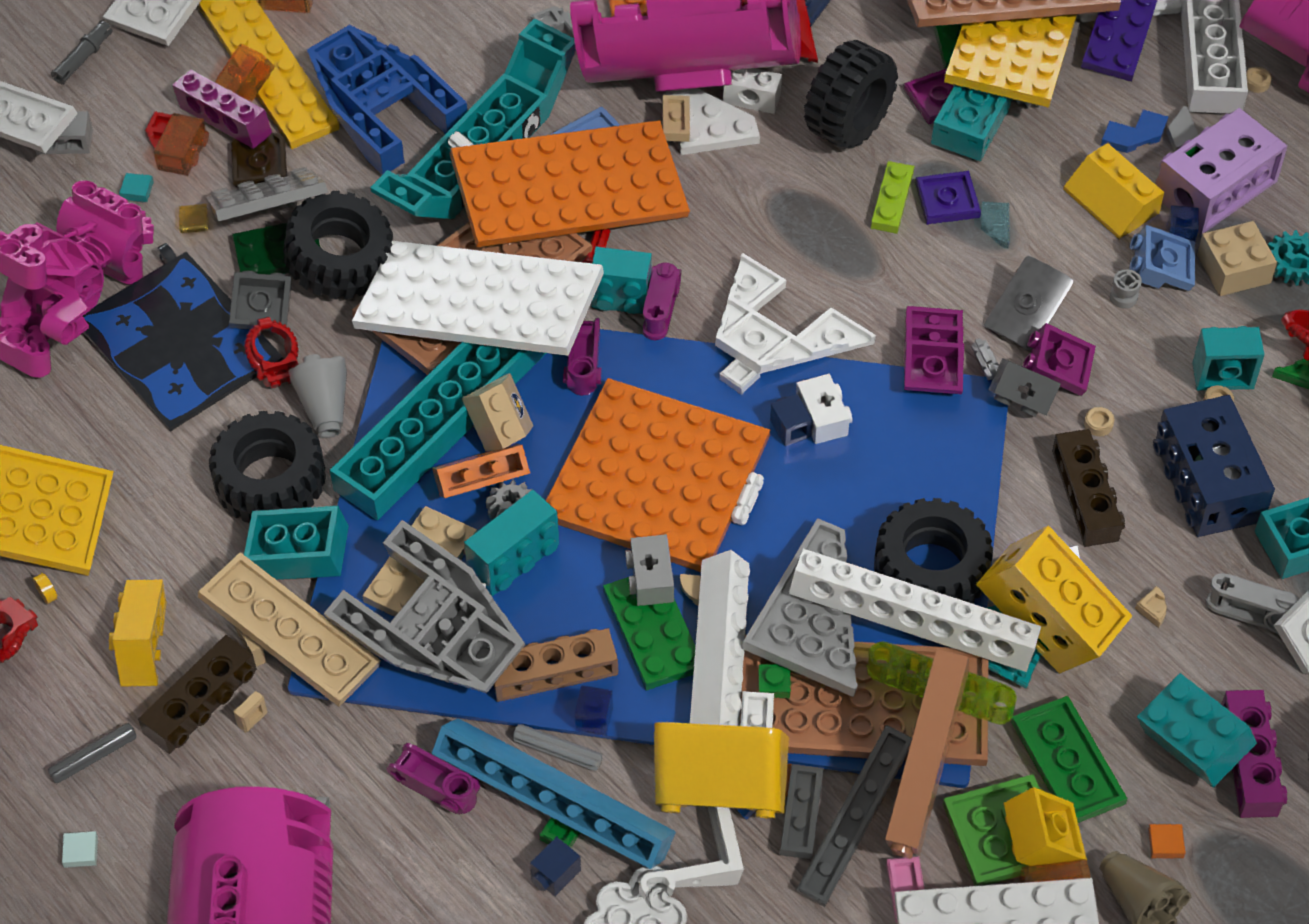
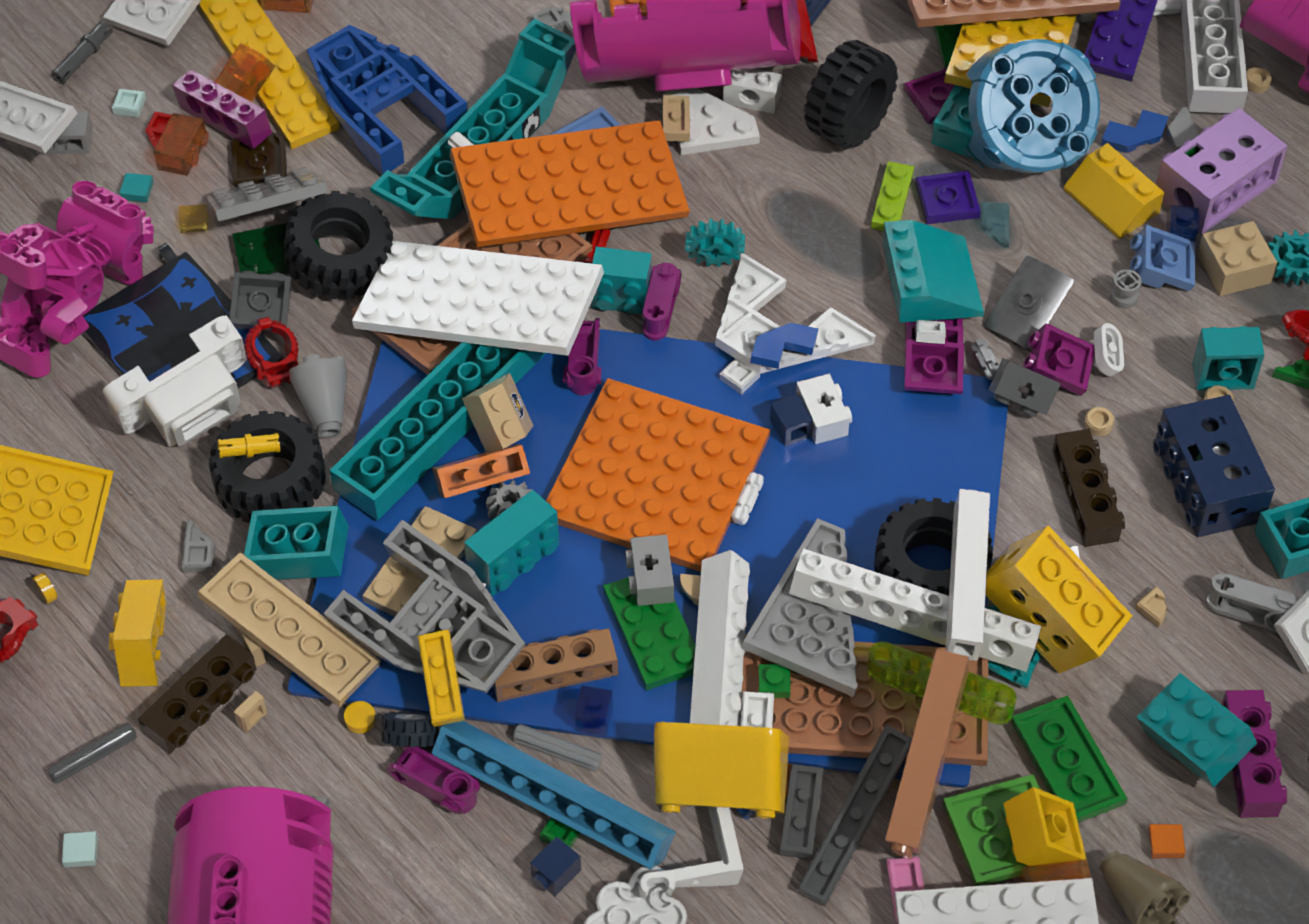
(129, 103): none -> light aqua tile
(188, 395): none -> white piece
(197, 551): none -> light grey tile
(248, 445): none -> yellow pin
(359, 717): none -> yellow tile
(408, 729): none -> black wheel
(441, 678): none -> yellow tile
(715, 242): none -> teal gear
(793, 337): none -> blue tile
(929, 272): none -> teal slope
(930, 332): none -> white tile
(968, 574): none -> white brick
(1000, 112): none -> dark azure piece
(1108, 349): none -> white plate

